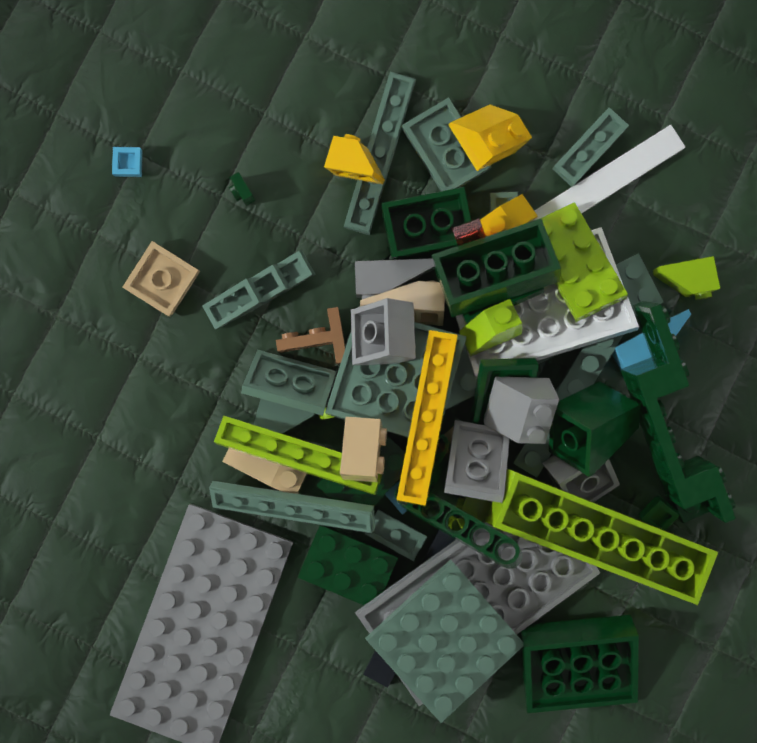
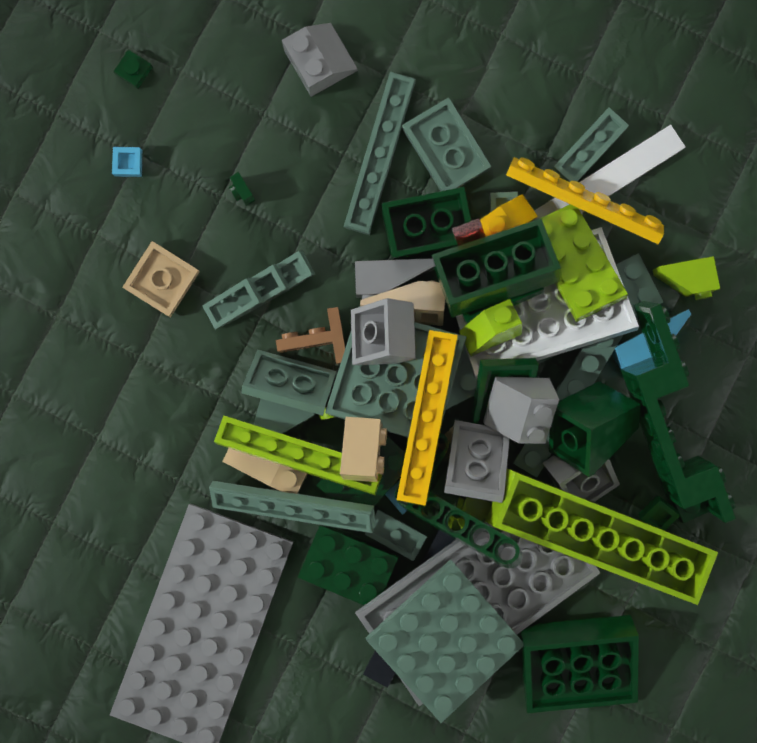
(133, 69): none -> dark green plate
(318, 57): none -> light grey slope
(352, 160): yellow slope -> none
(490, 135): yellow slope -> none
(593, 203): none -> yellow plate

